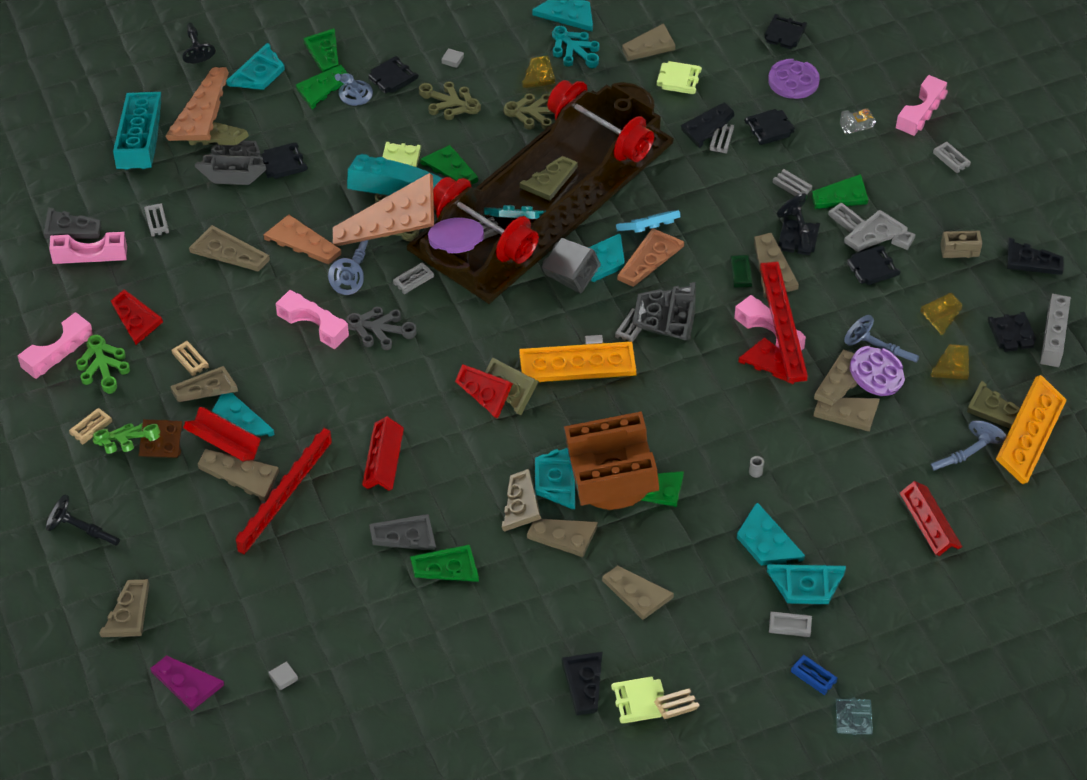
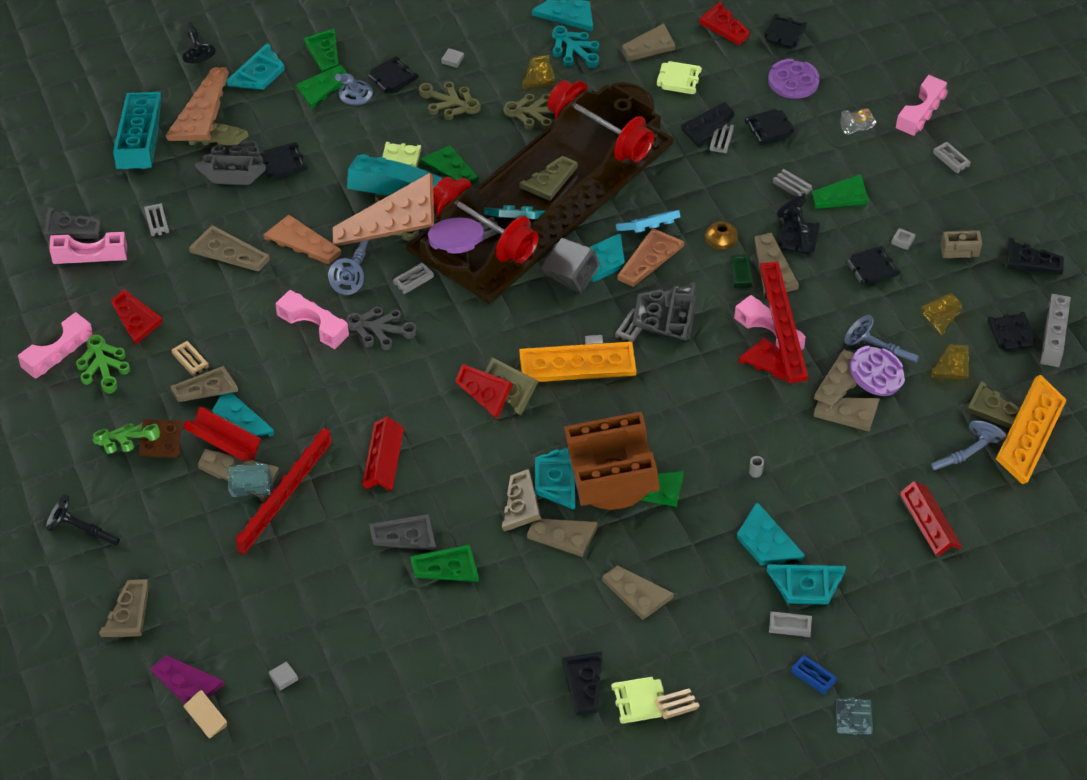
(92, 427): tan tile -> none
(205, 714): none -> tan slope
(249, 479): none -> clear light blue brick
(721, 240): none -> pearl gold piece
(724, 24): none -> red wing
(845, 219): light grey tile -> none
(874, 230): light grey wing -> none

